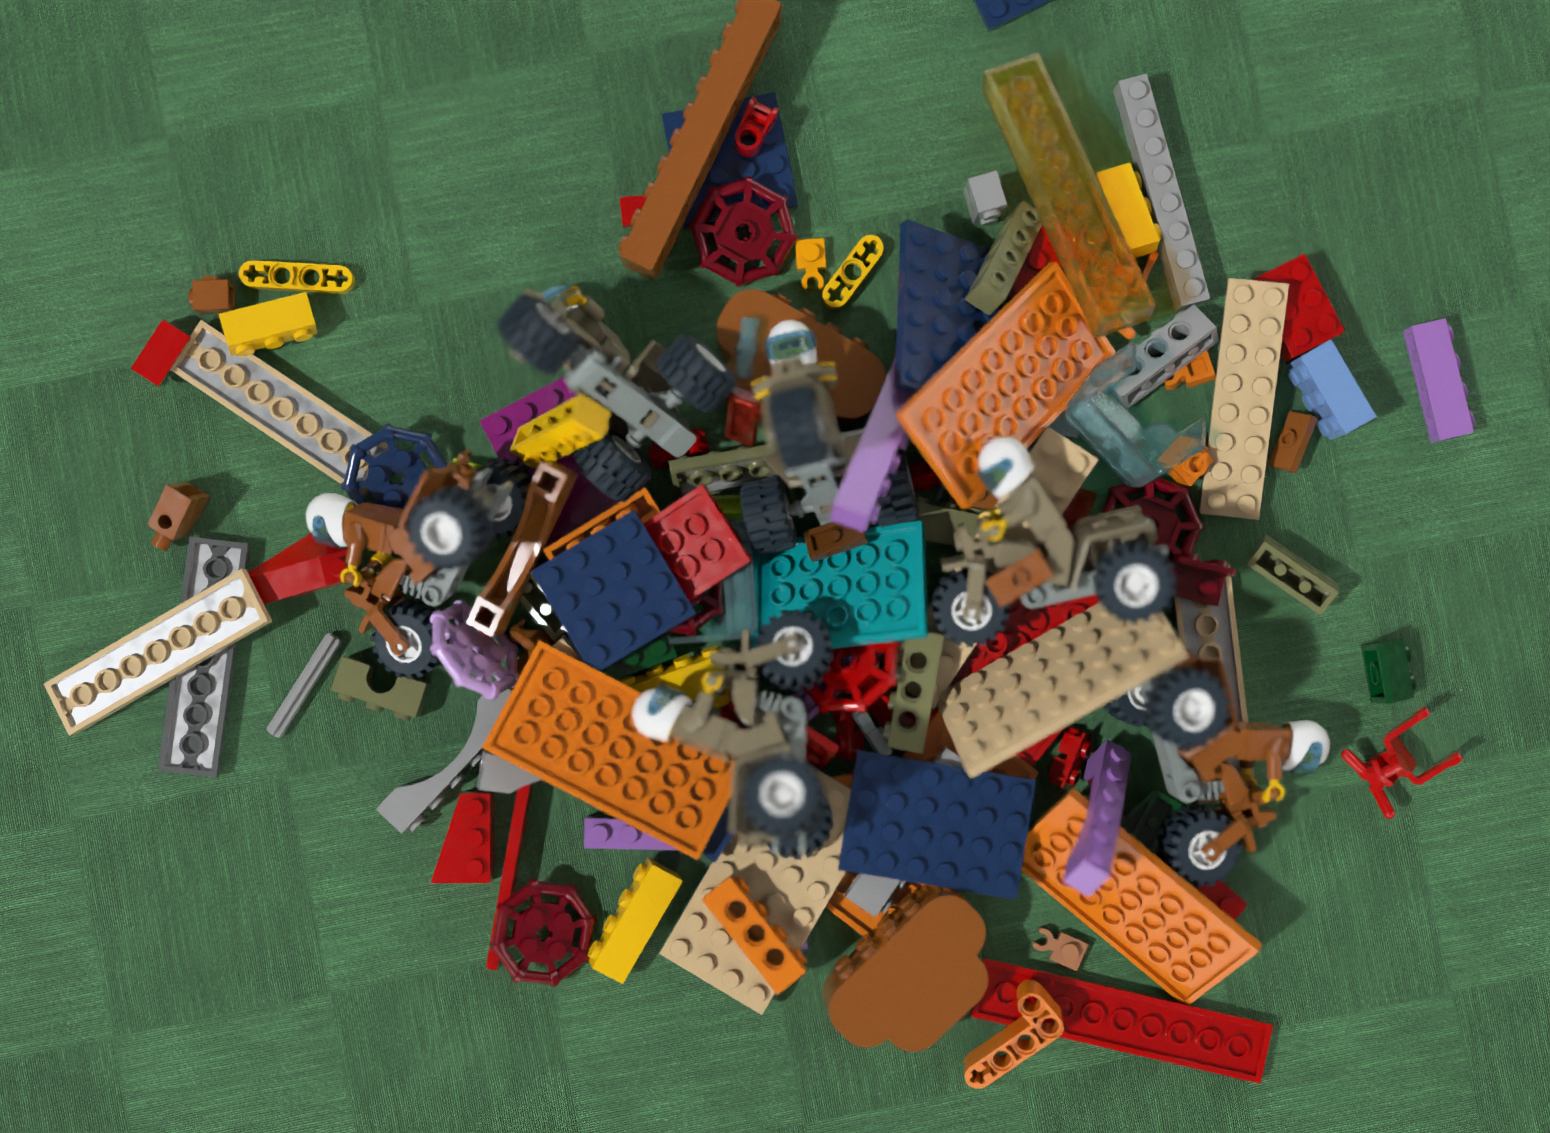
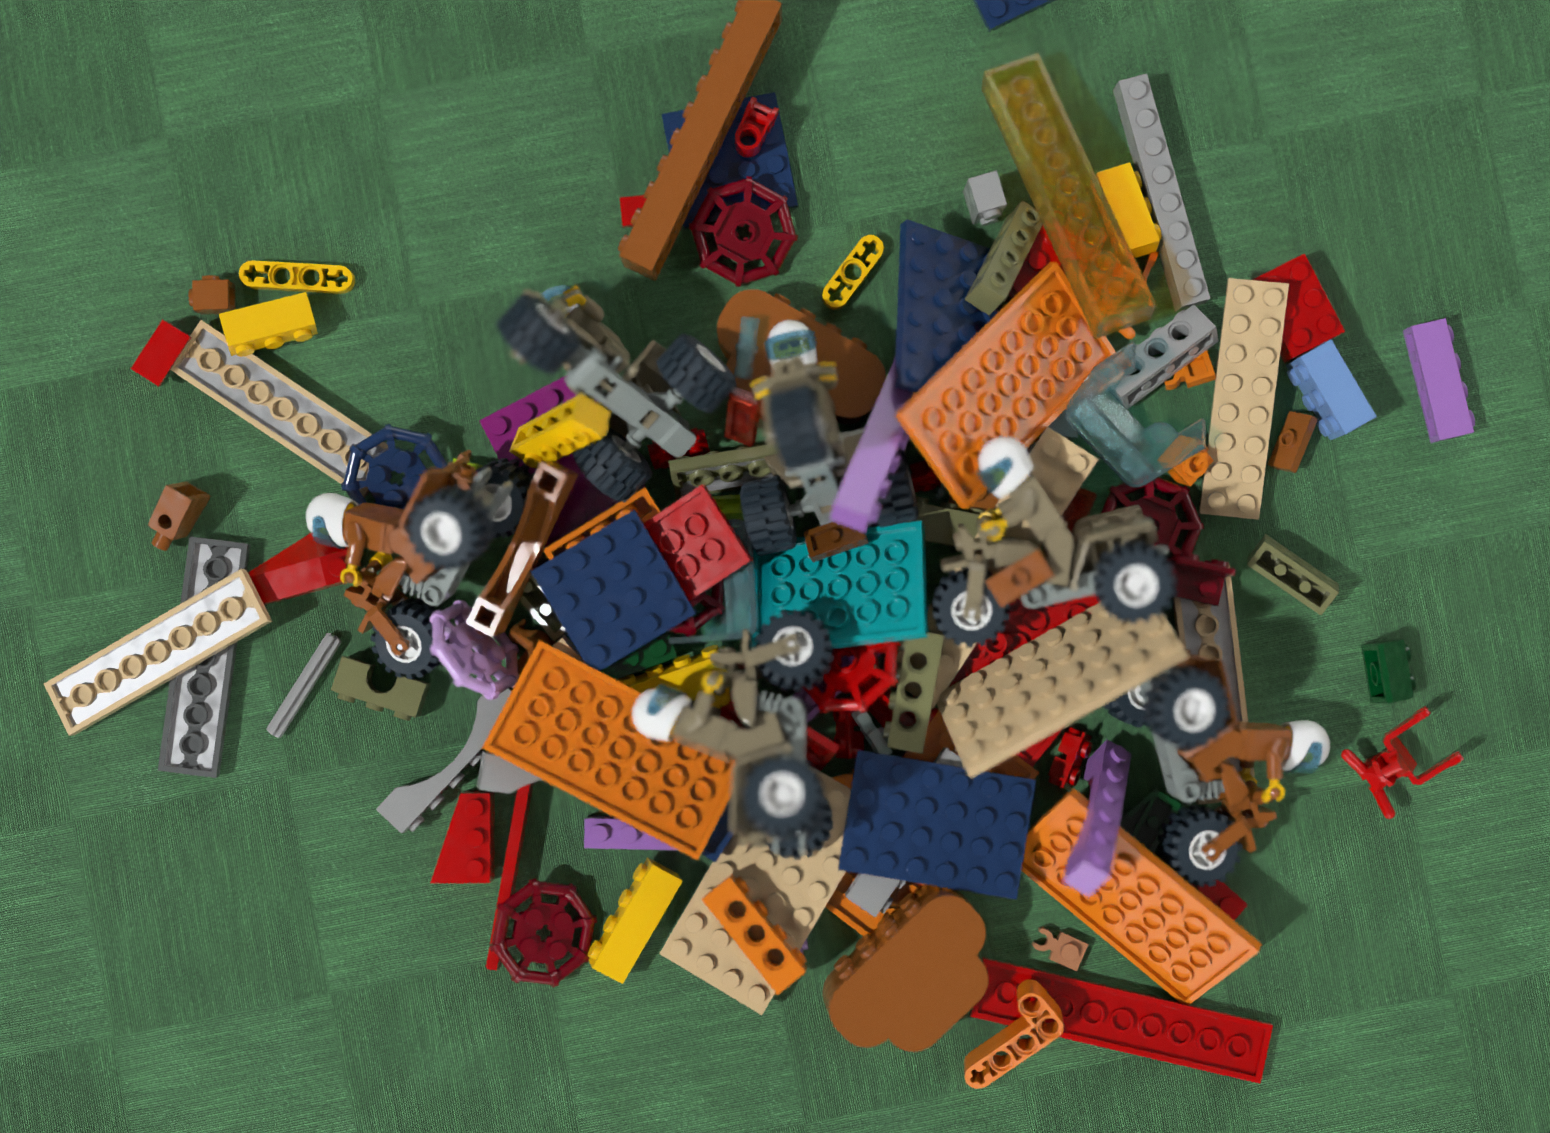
(811, 258): light orange plate -> none

